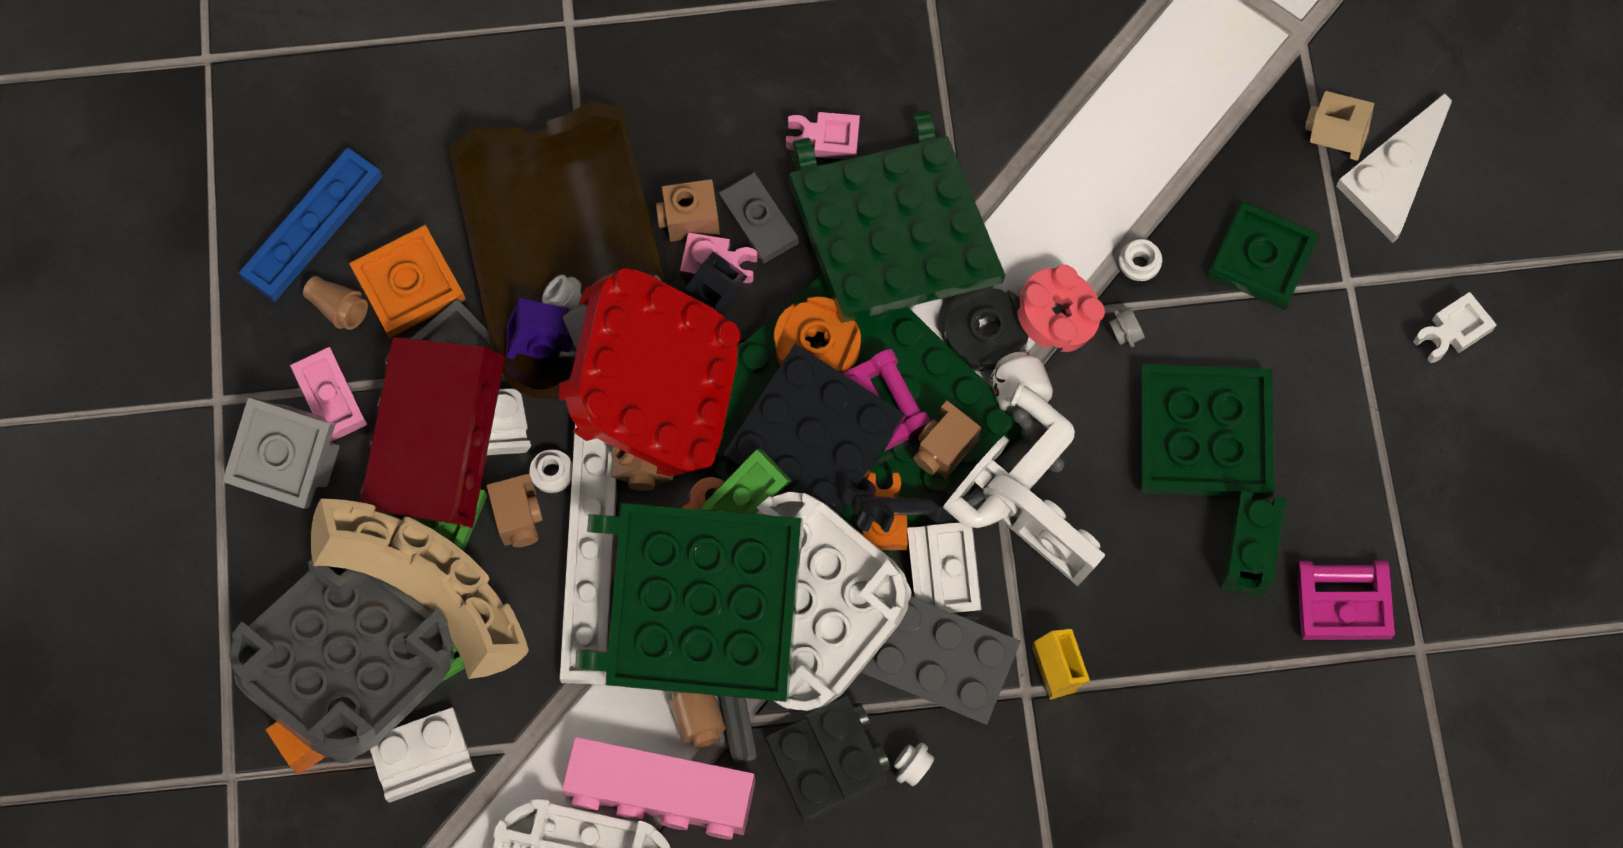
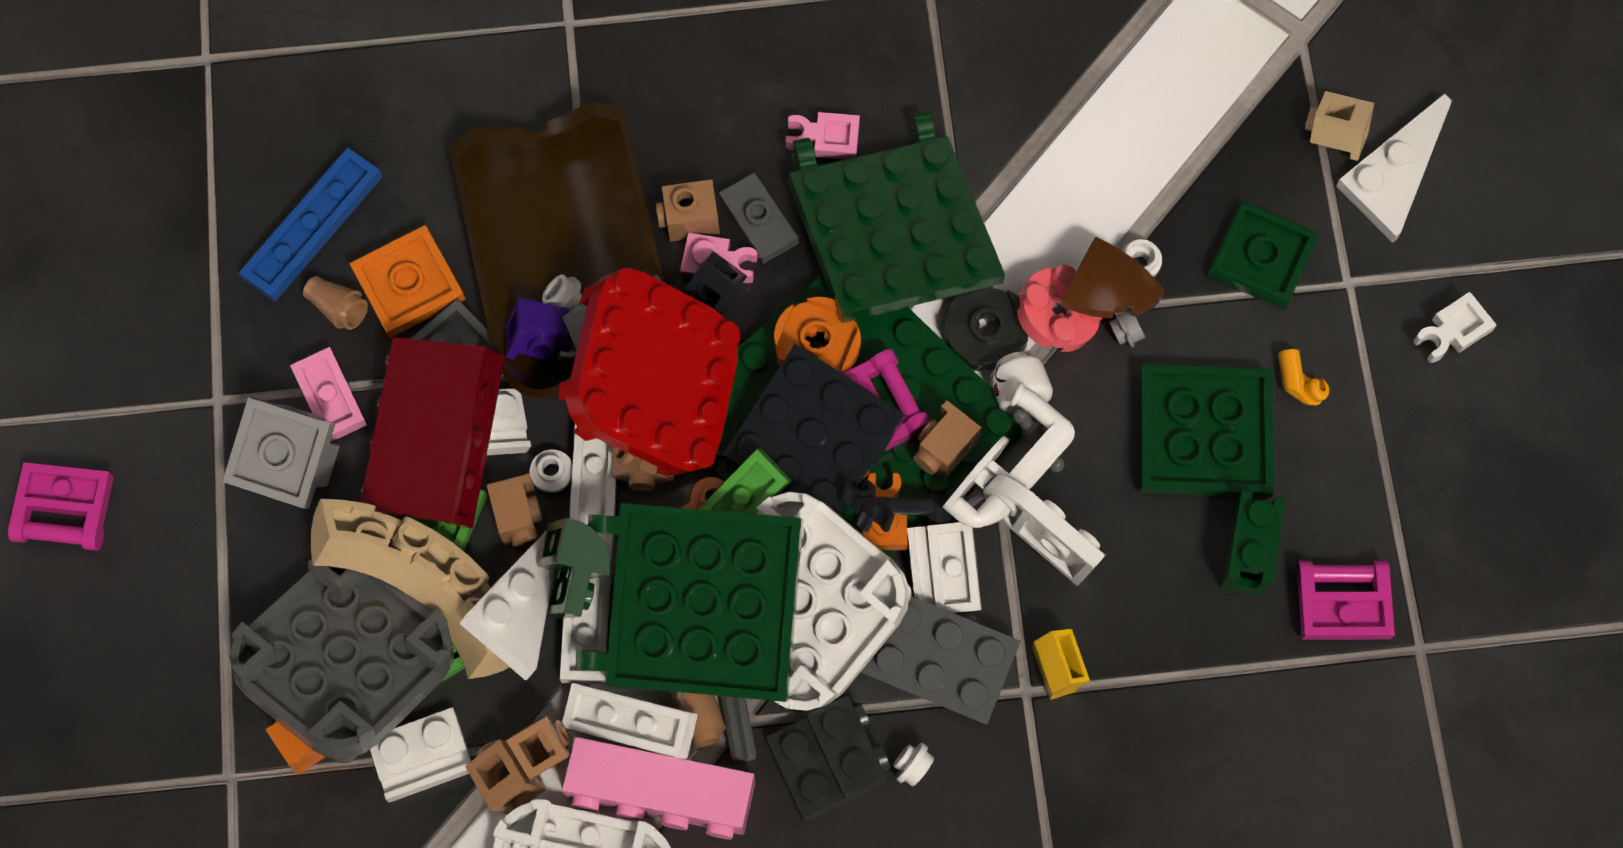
(64, 492): none -> dark pink plate
(501, 791): none -> medium nougat brick
(514, 613): none -> white wing
(540, 745): none -> medium nougat brick
(576, 557): none -> dark green brick
(629, 720): none -> white plate
(1110, 283): none -> reddish brown brick
(1297, 384): none -> light orange arm

